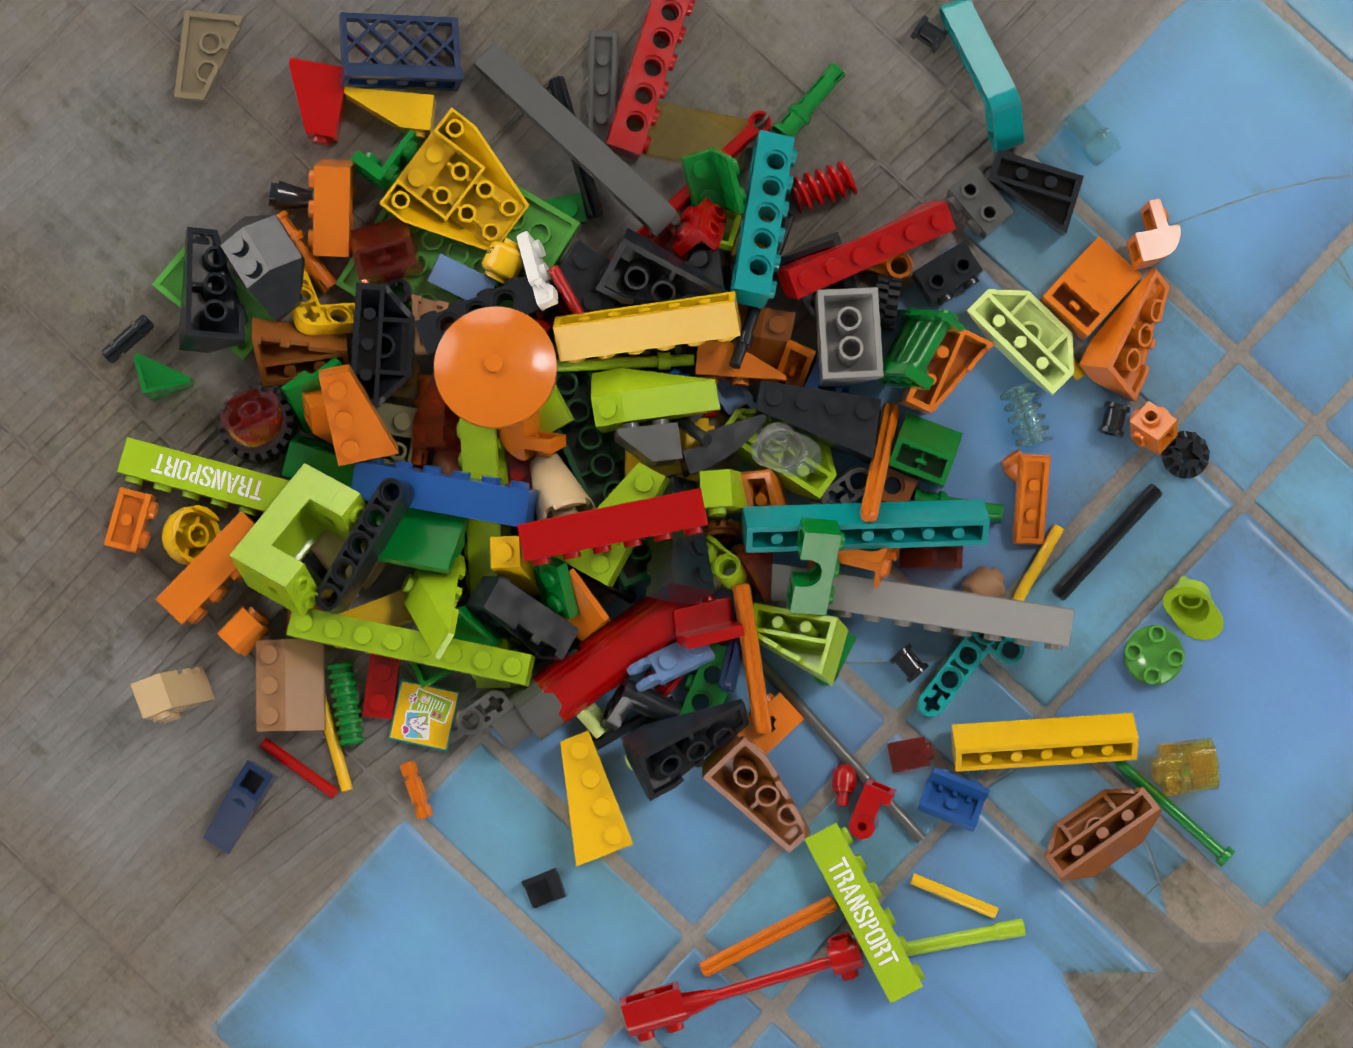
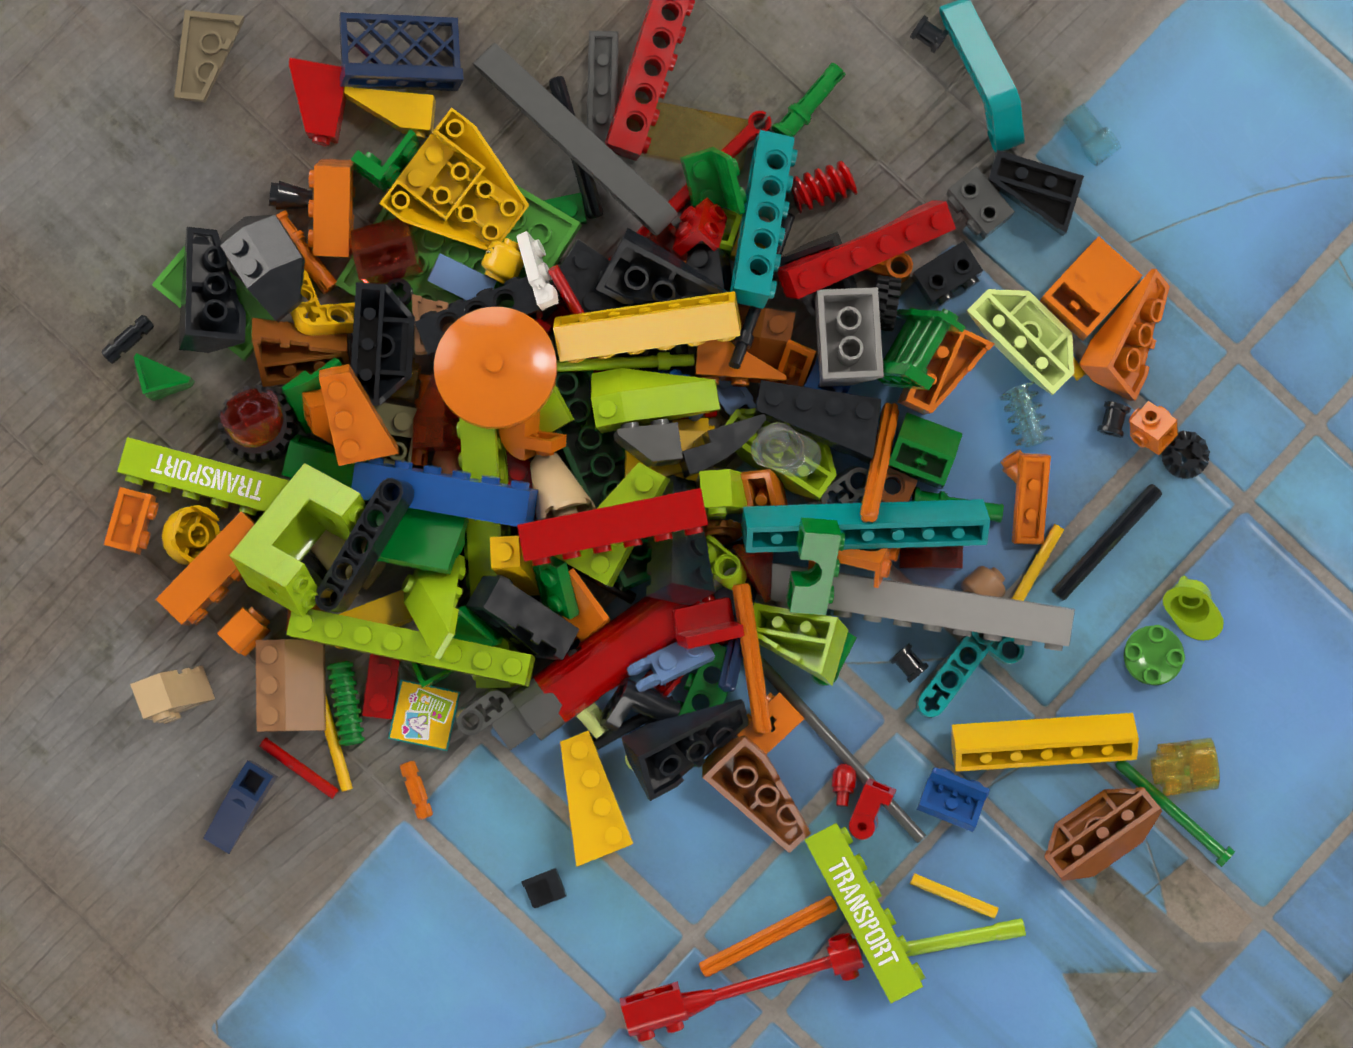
(693, 431): black bar -> none
(910, 754): clear red bracket -> none
(1157, 240): brick -> none

